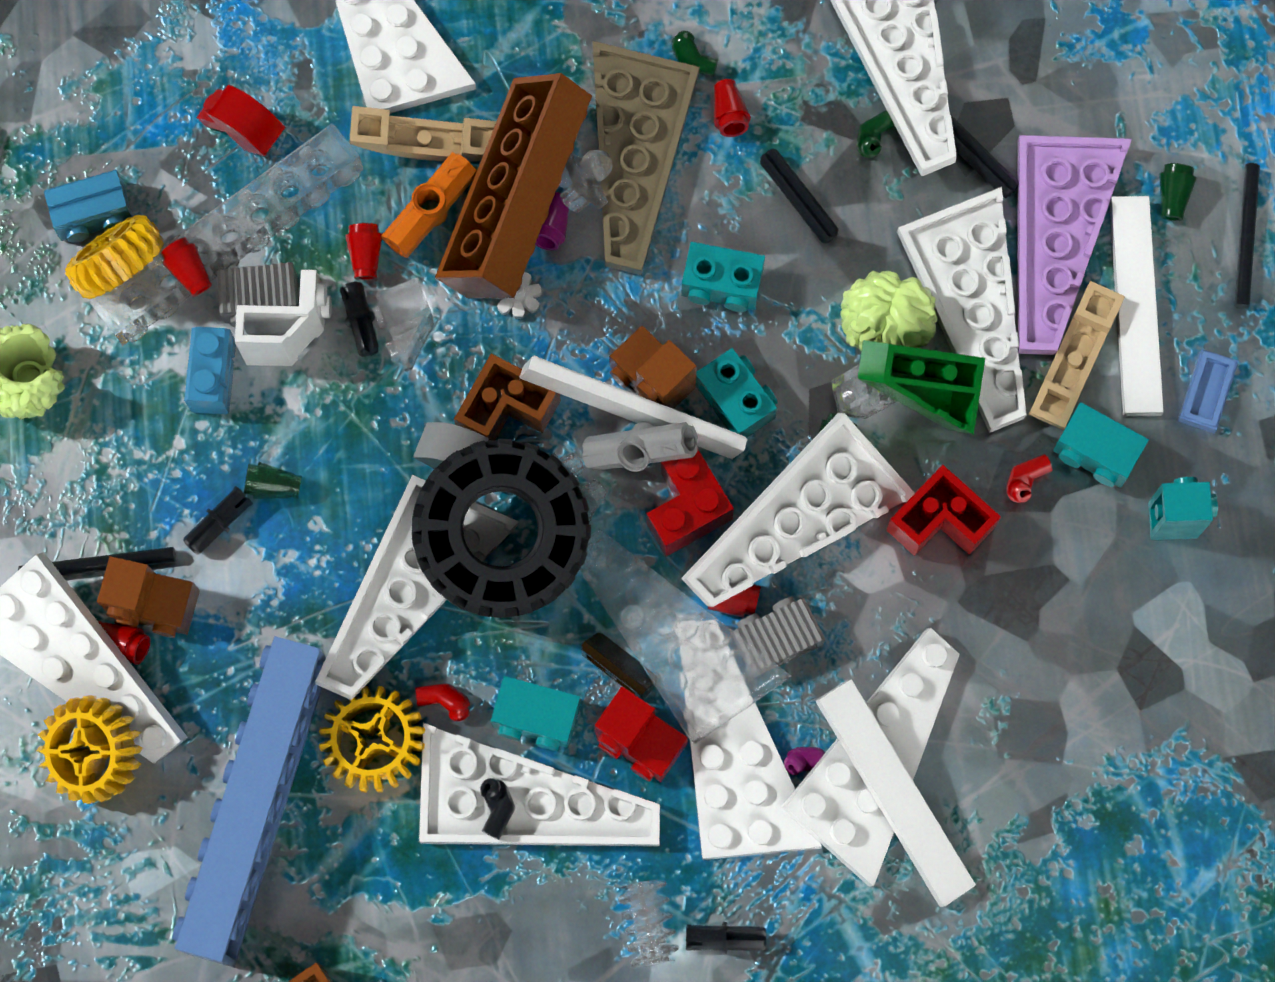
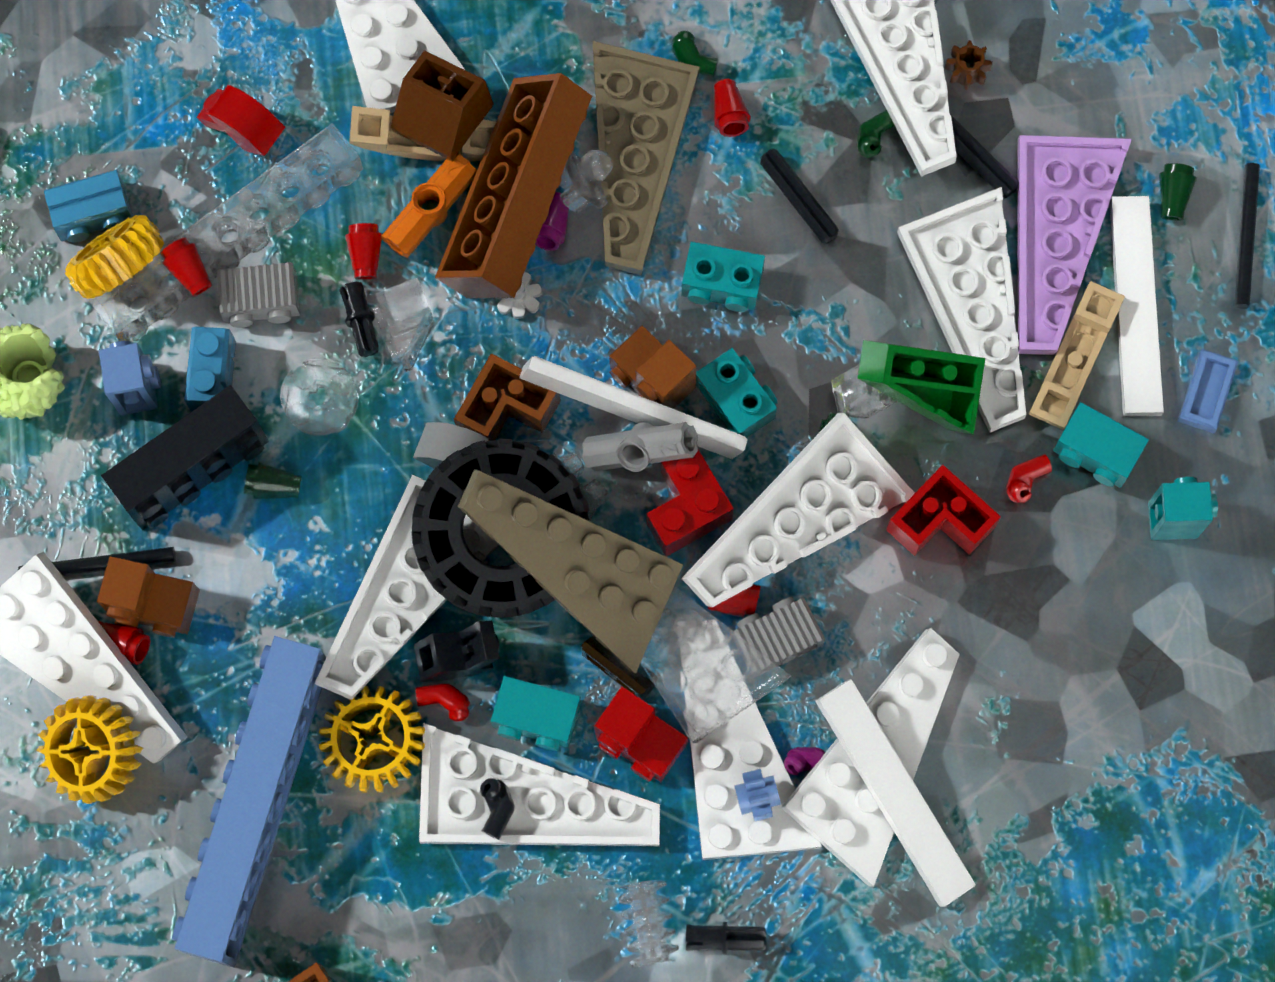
(129, 378): none -> medium blue brick
(186, 459): none -> black brick
(217, 521): black axle -> none
(282, 332): white piece -> none
(332, 414): none -> clear plate
(440, 105): none -> reddish brown slope
(457, 653): none -> black brick
(590, 571): none -> dark tan wing
(757, 795): none -> medium blue gear
(888, 311): yellowish green hair -> none
(963, 74): none -> reddish brown gear

